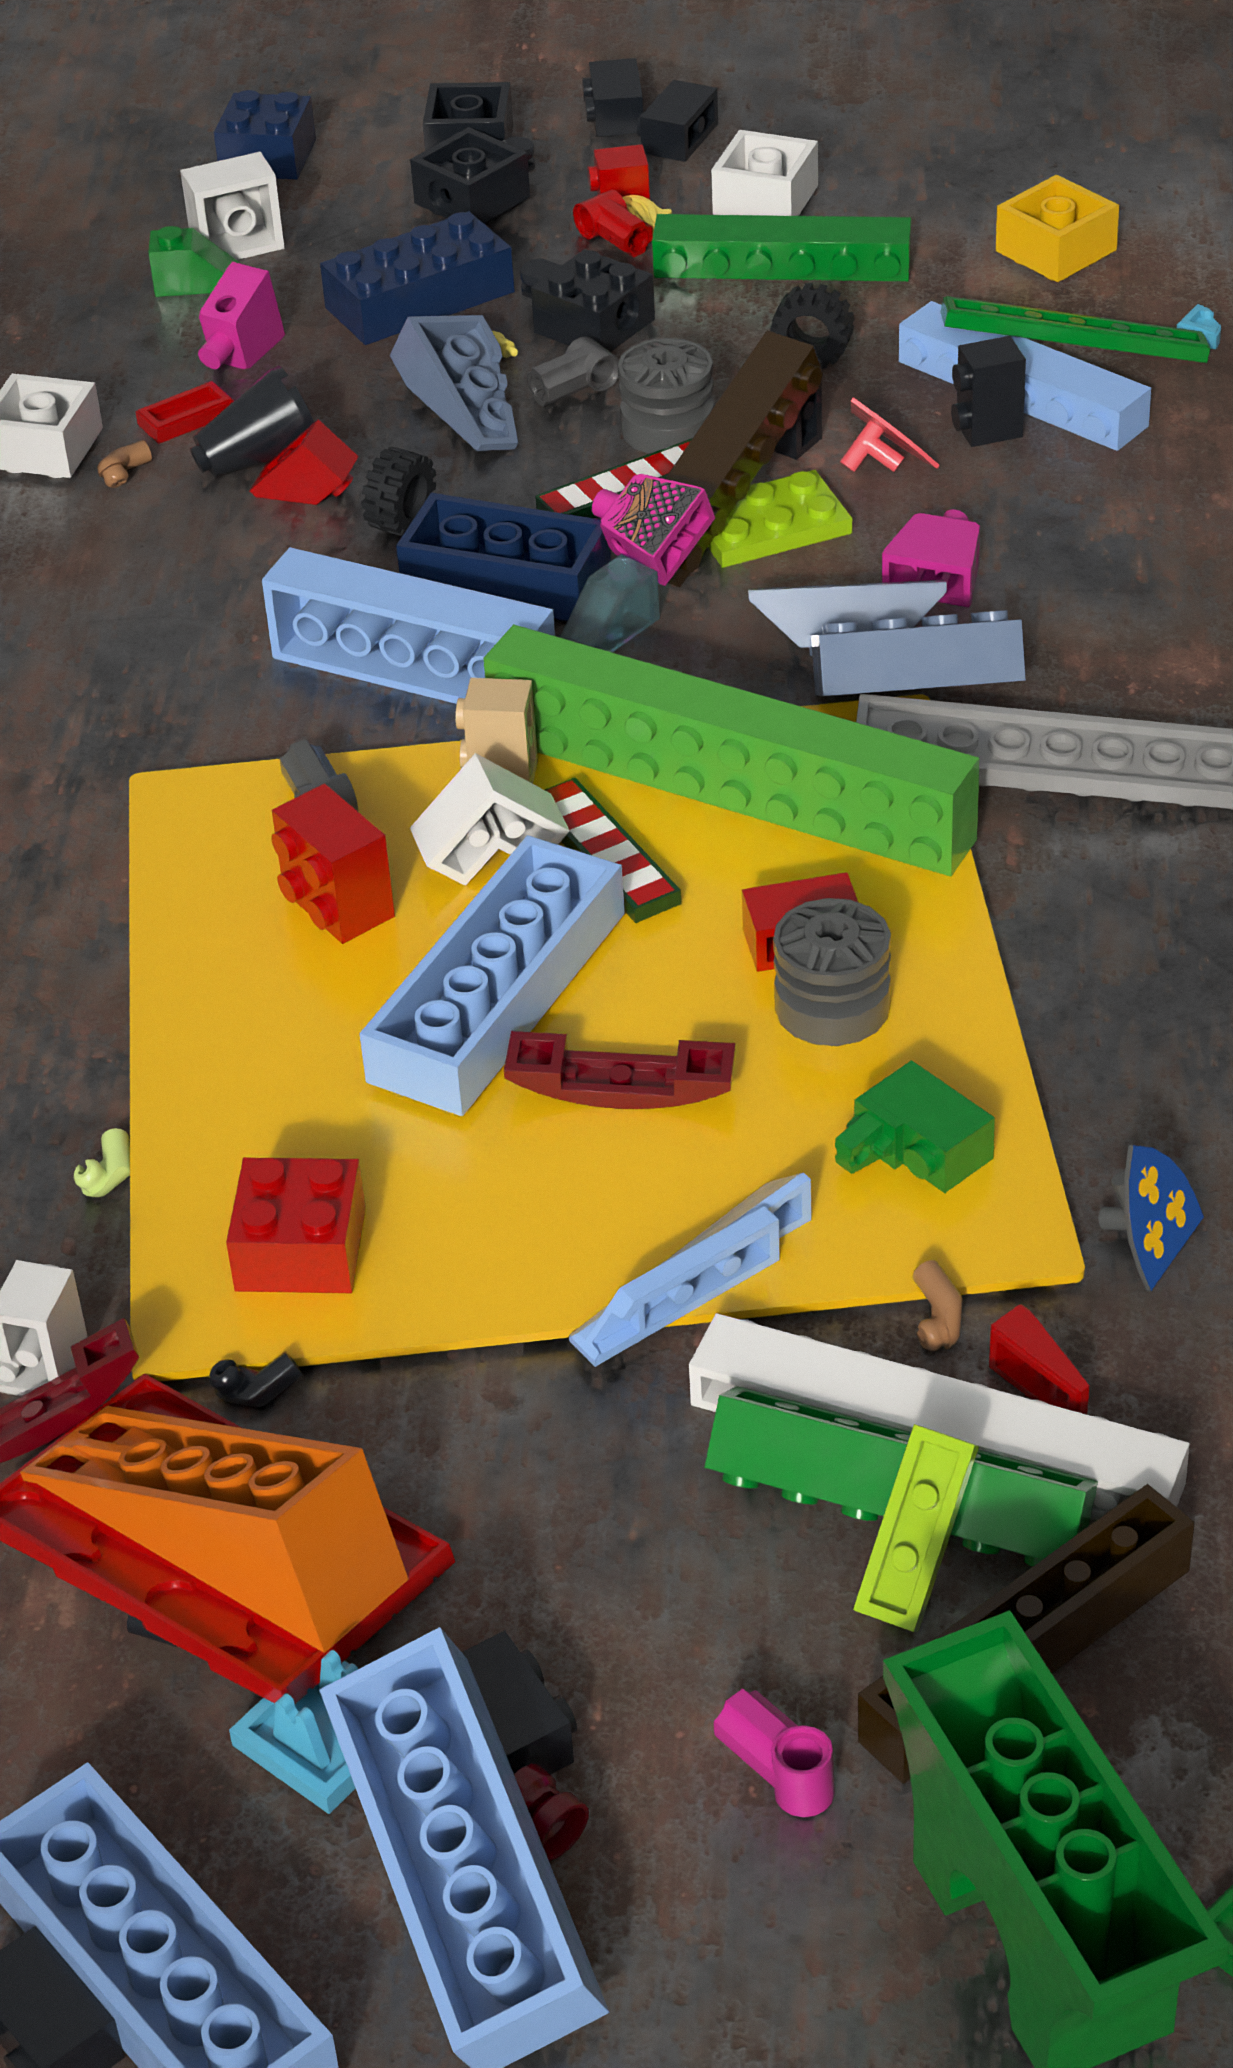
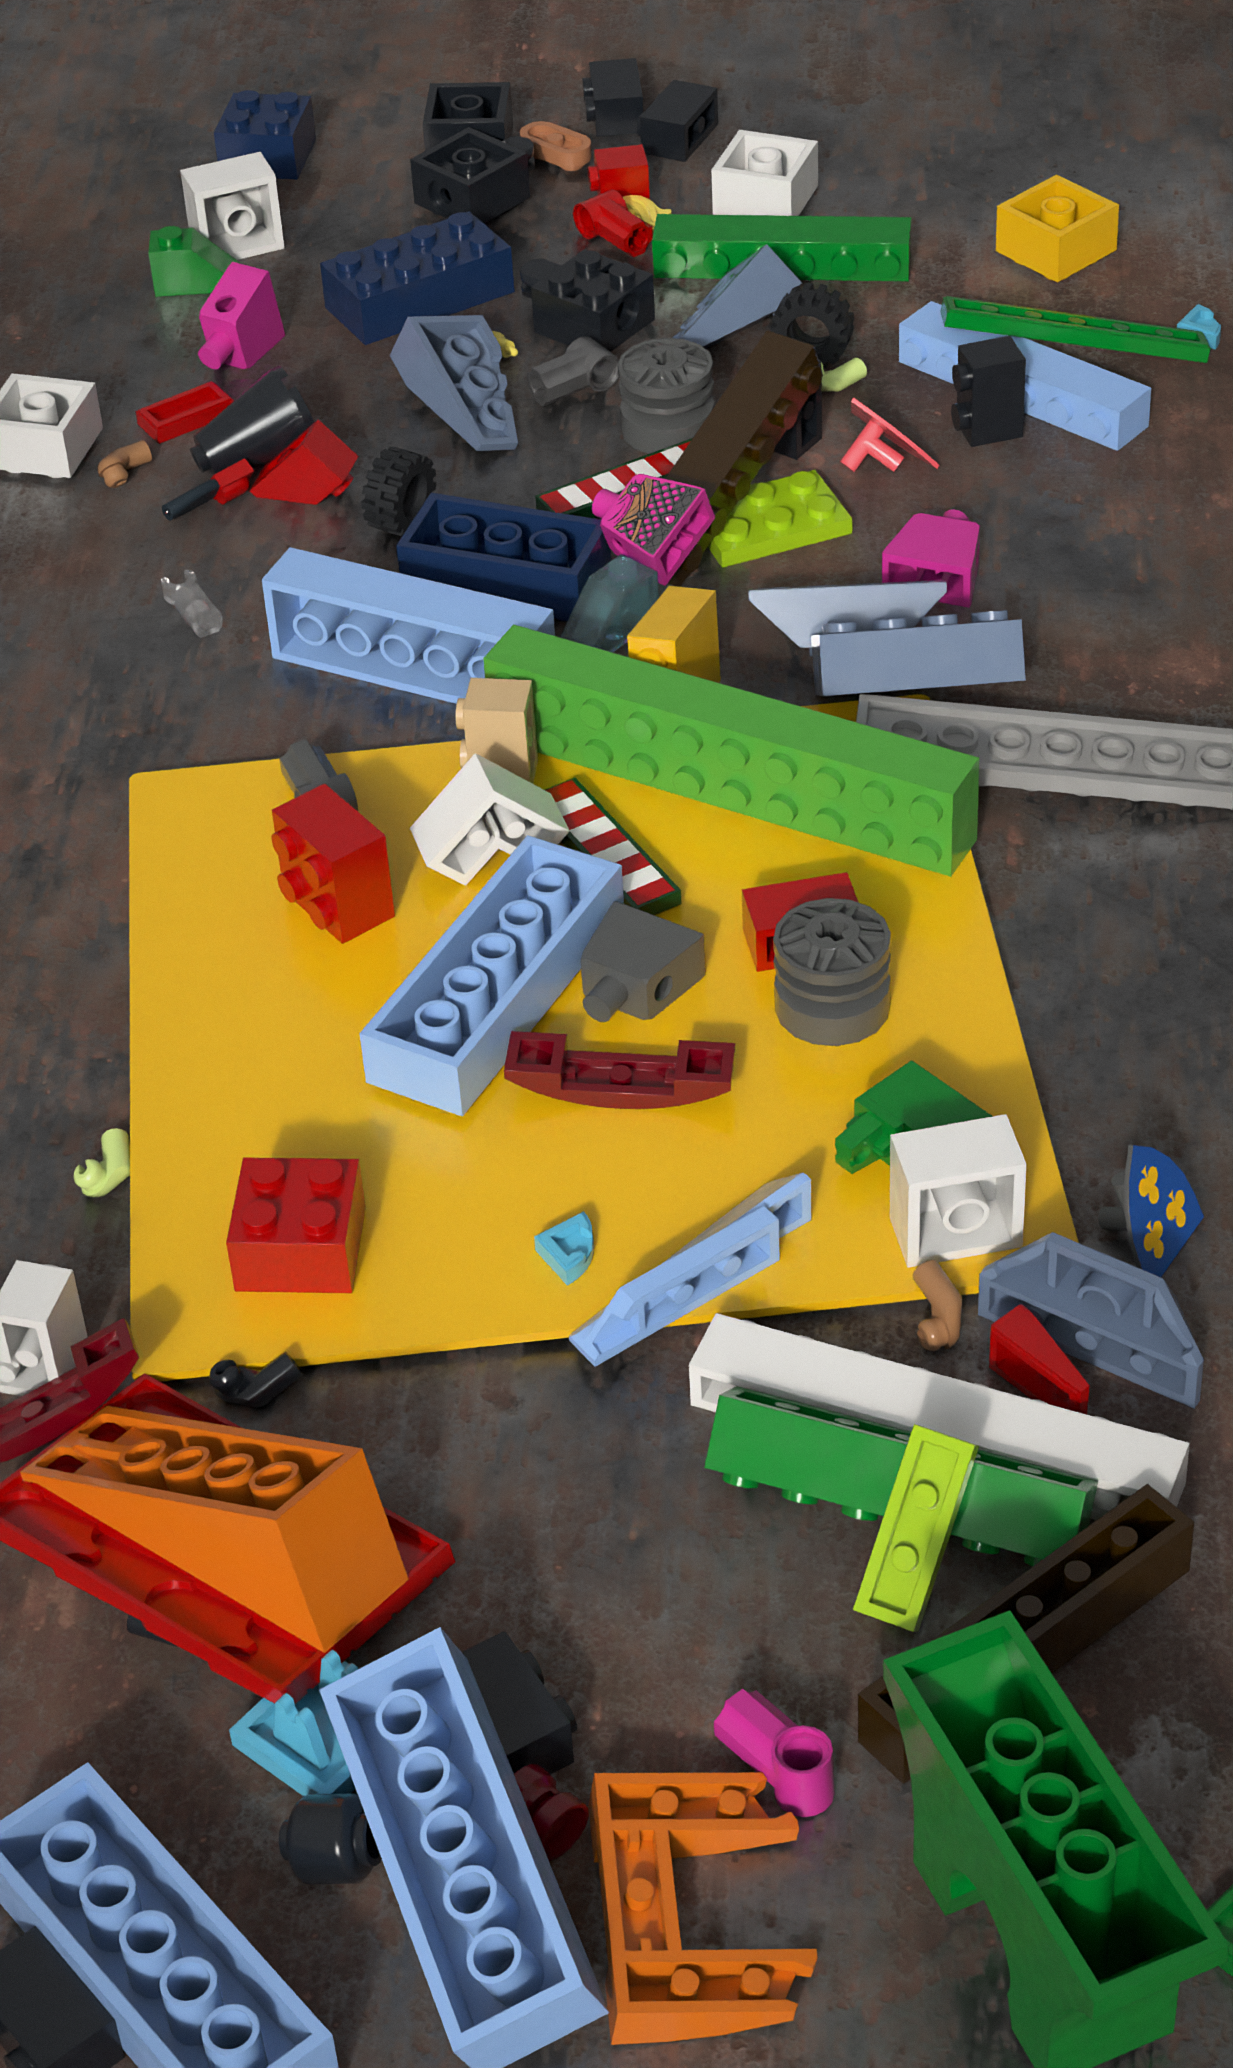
(193, 604): none -> clear bar
(222, 487): none -> piece
(329, 1840): none -> black head
(558, 145): none -> nougat plate
(567, 1247): none -> medium azure tile
(638, 964): none -> dark grey torso
(651, 1982): none -> orange wedge
(680, 633): none -> yellow brick
(740, 299): none -> sand blue wedge
(844, 375): none -> yellowish green arm
(957, 1190): none -> white brick
(1099, 1313): none -> sand blue wedge

